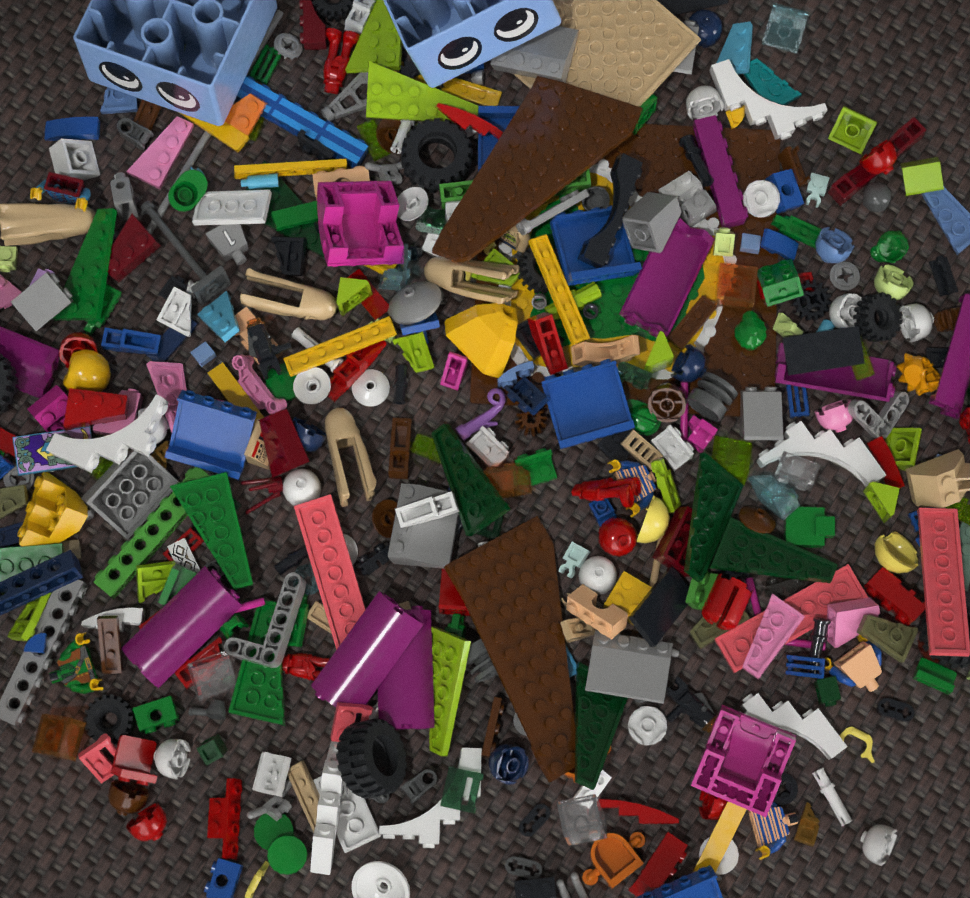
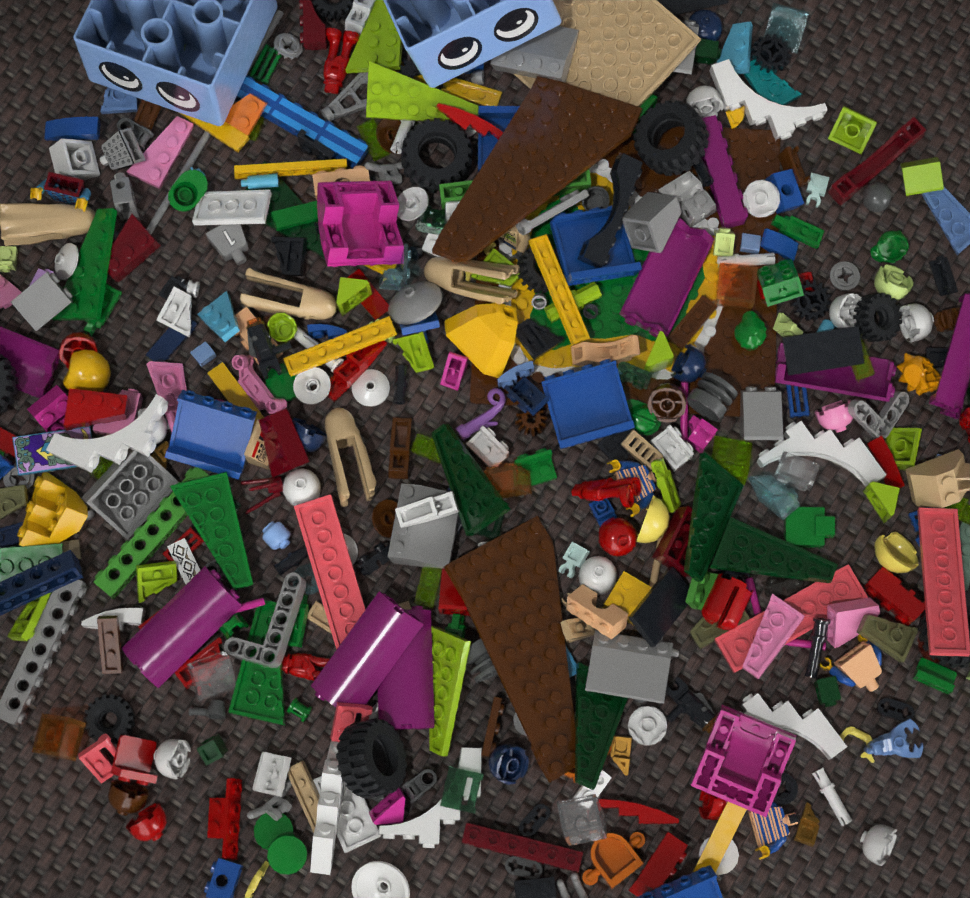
(36, 643): blue tile -> none
(66, 261): none -> white dish
(77, 668): torso -> none
(121, 150): none -> light grey torso
(130, 341): blue slope -> none
(144, 714): green brick -> none
(176, 581): green panel -> none
(210, 284): dark grey tile -> none
(276, 535): none -> light blue head
(282, 327): none -> lime hair
(299, 709): none -> green bush
(319, 330): none -> blue slope
(389, 810): none -> dark pink slope
(428, 586): none -> clear neon green slope
(522, 847): none -> dark red brick
(548, 342): red slope -> none
(621, 752): none -> pearl gold slope
(685, 152): none -> black tyre
(707, 52): none -> dark green brick
(748, 260): none -> white pin
(757, 519): reddish brown dish -> none
(778, 51): none -> black gear
(790, 665): blue tile -> none
(833, 245): medium blue cylinder -> none
(880, 158): red cylinder -> none
(895, 742): none -> medium blue animal

